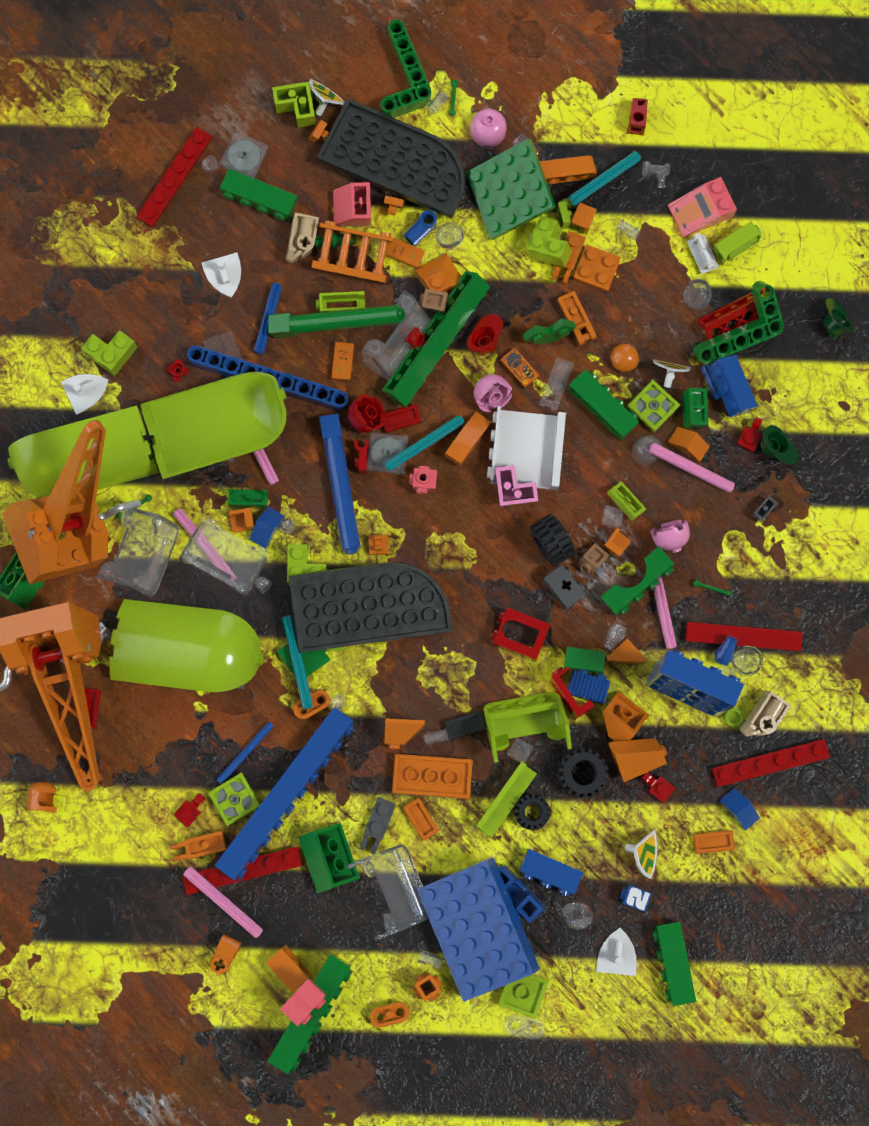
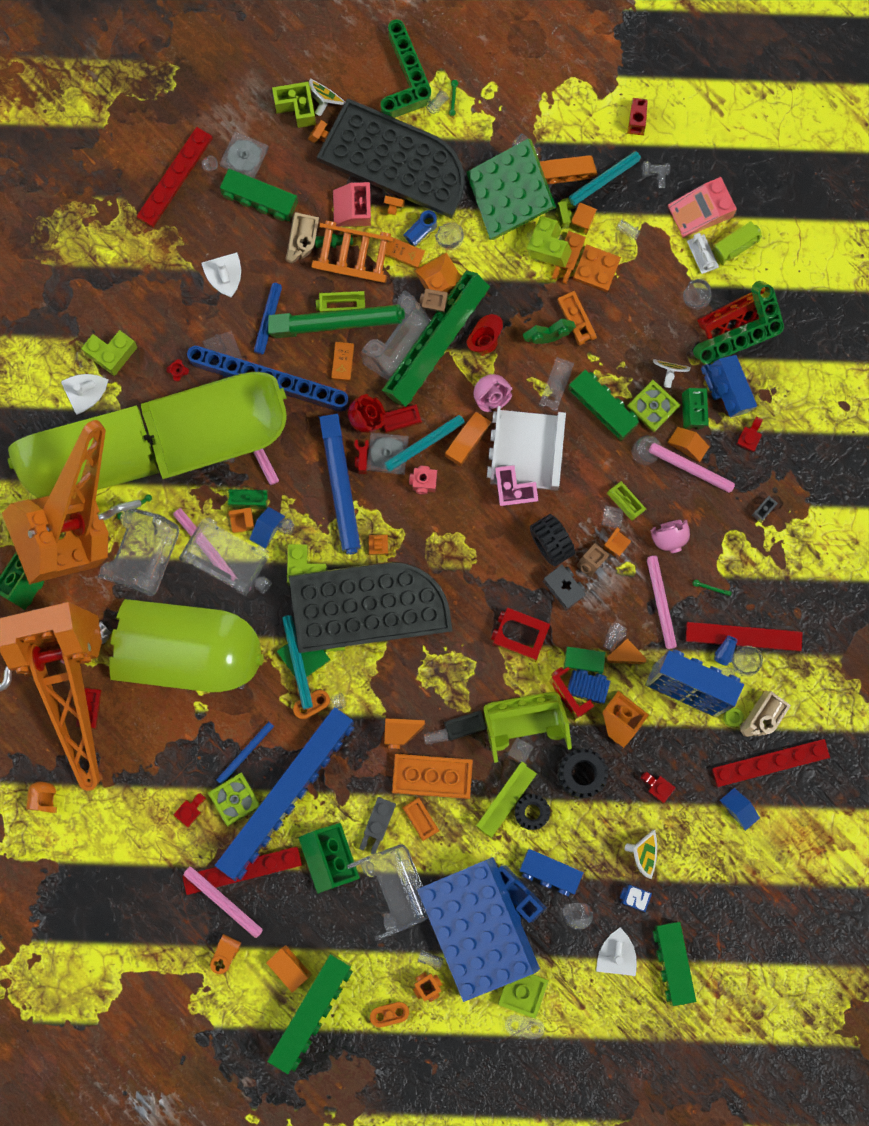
(201, 846): orange hinge -> none
(303, 1002): coral brick -> none
(415, 338): red plate -> none
(488, 127): bright pink cylinder -> none
(519, 368): tile -> none
(624, 357): orange hair -> none
(637, 757): orange slope -> none
(657, 566): green arch -> none
(713, 842): orange tile -> none
(778, 446): dark green piece -> none
(836, 320): dark green piece -> none

